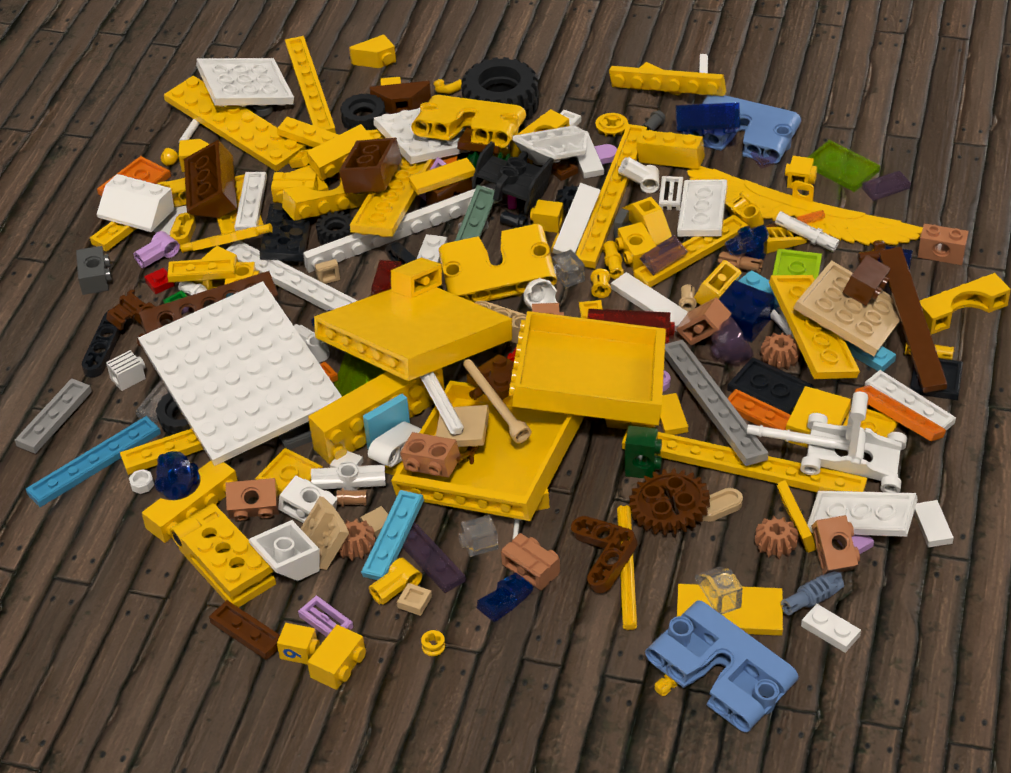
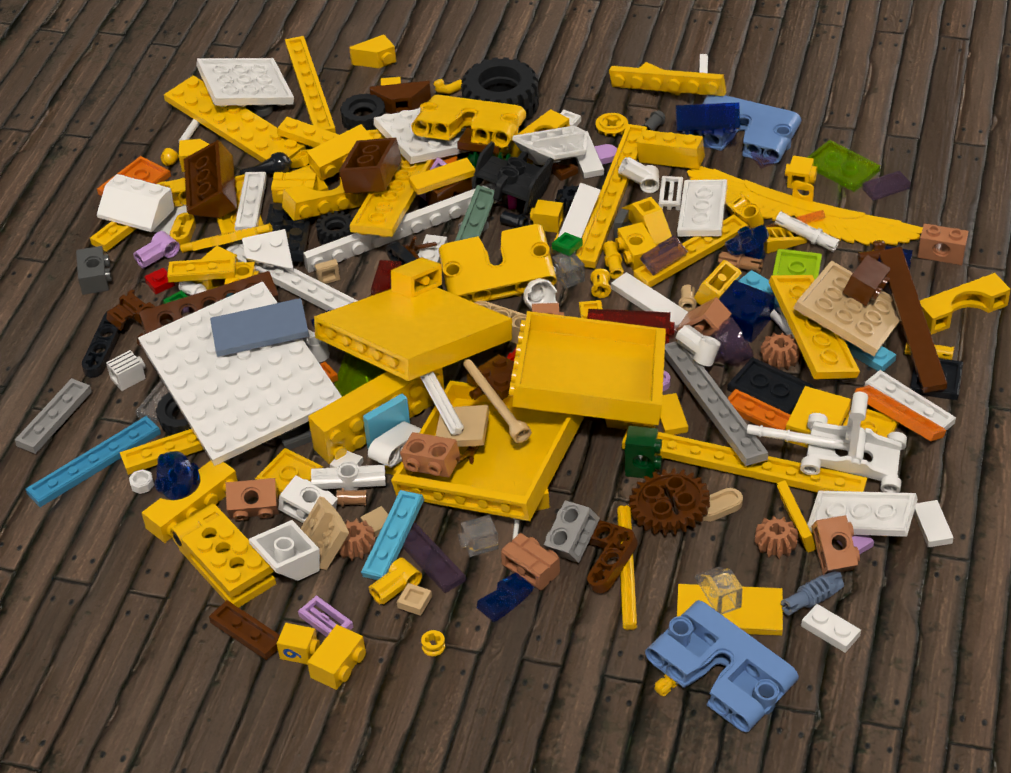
(259, 327): none -> sand blue tile
(269, 248): none -> white wing
(276, 163): none -> black piece
(412, 248): none -> reddish brown plant
(567, 244): none -> green tile
(575, 533): none -> light grey brick
(703, 347): none -> white piece

